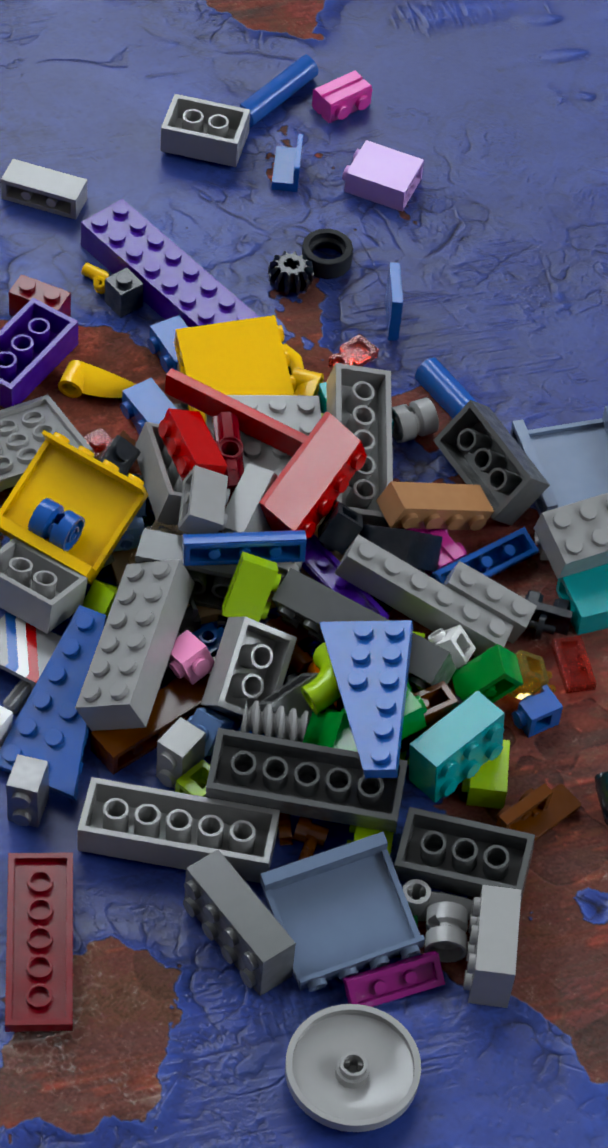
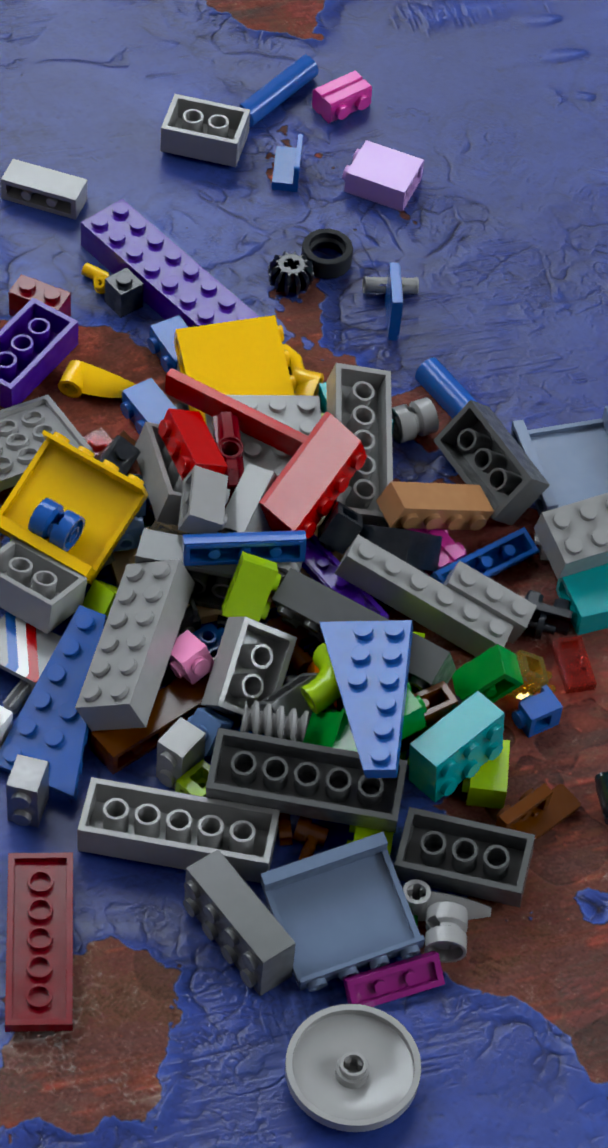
(355, 352): clear red plate -> none
(372, 285): none -> light grey pin
(456, 642): white brick -> none
(492, 946): light grey brick -> none

